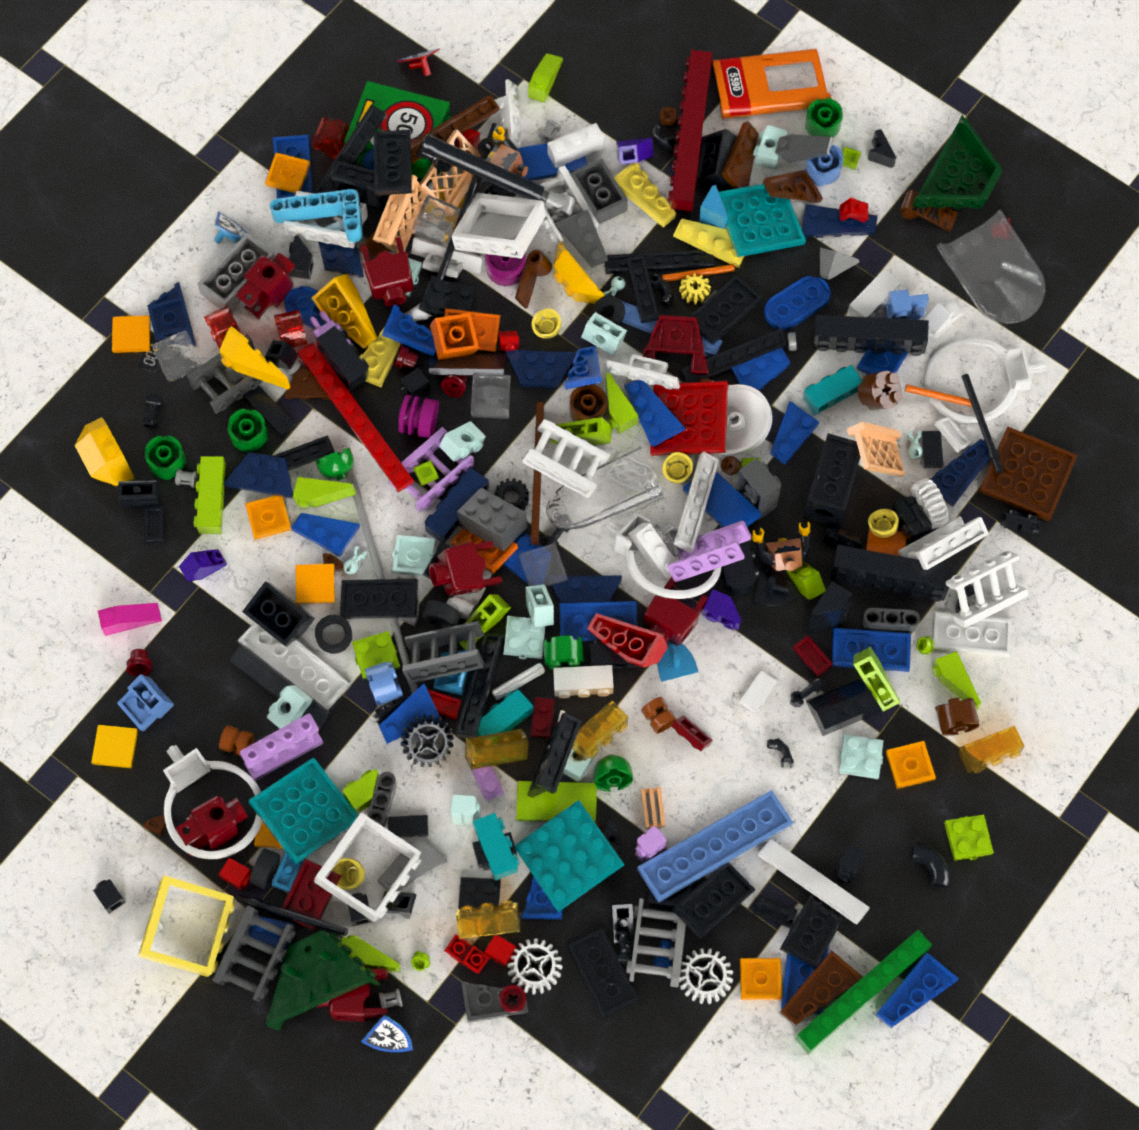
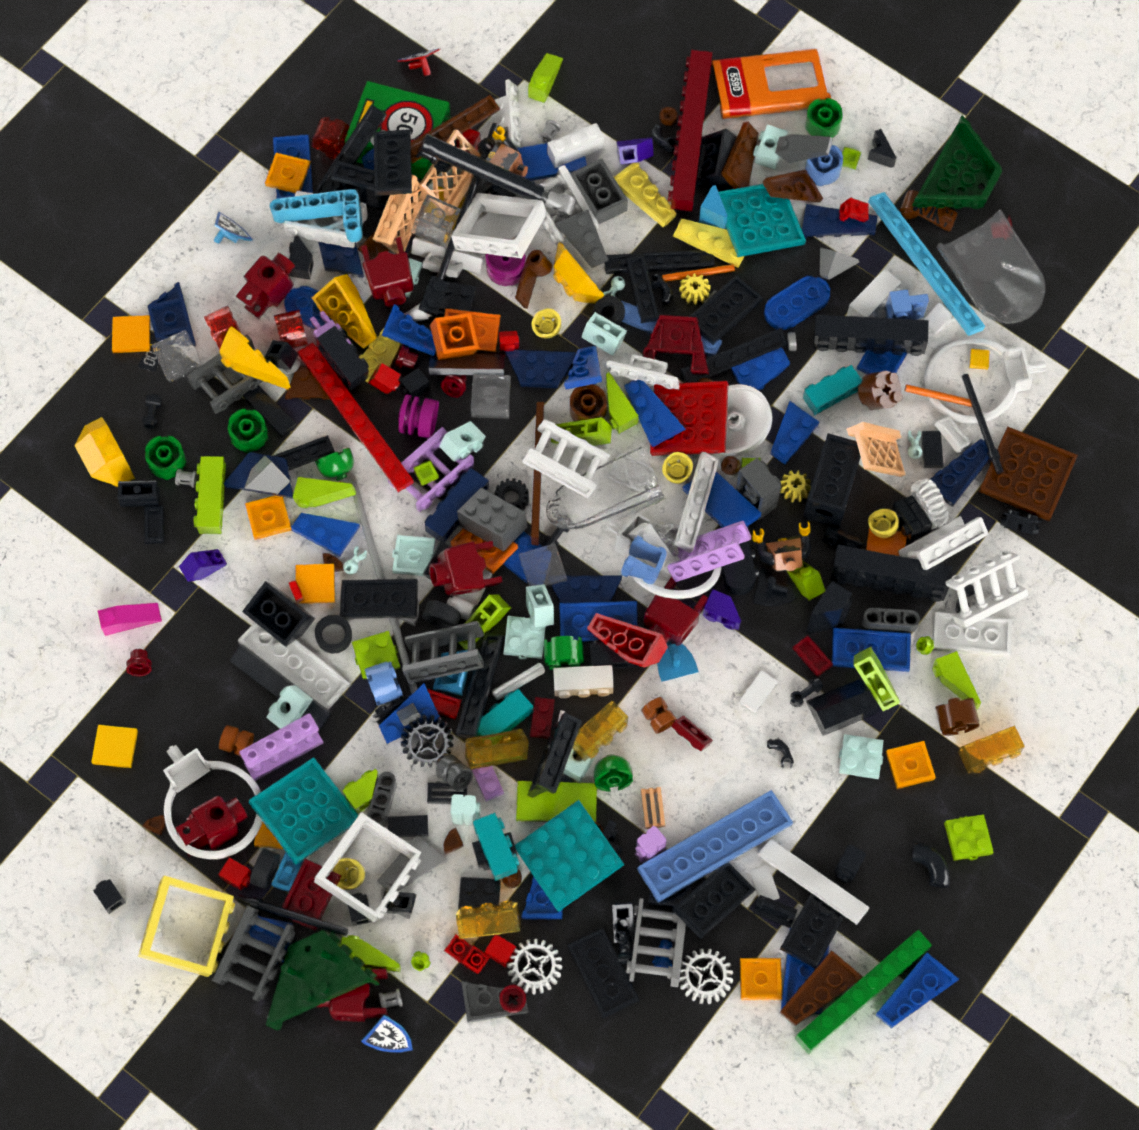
(144, 692): medium blue brick -> none
(226, 277): light grey brick -> none
(266, 477): none -> light grey slope
(296, 591): none -> red tile
(385, 378): none -> red brick
(408, 714): none -> dark grey tile
(442, 793): none -> black tile
(452, 841): none -> reddish brown tile
(454, 772): none -> dark grey wheel
(513, 880): none -> reddish brown tile
(646, 551): none -> medium blue piece
(764, 882): none -> white sticker
(792, 479): none -> light yellow gear
(926, 264): none -> medium azure plate
(979, 359): none -> yellow tile

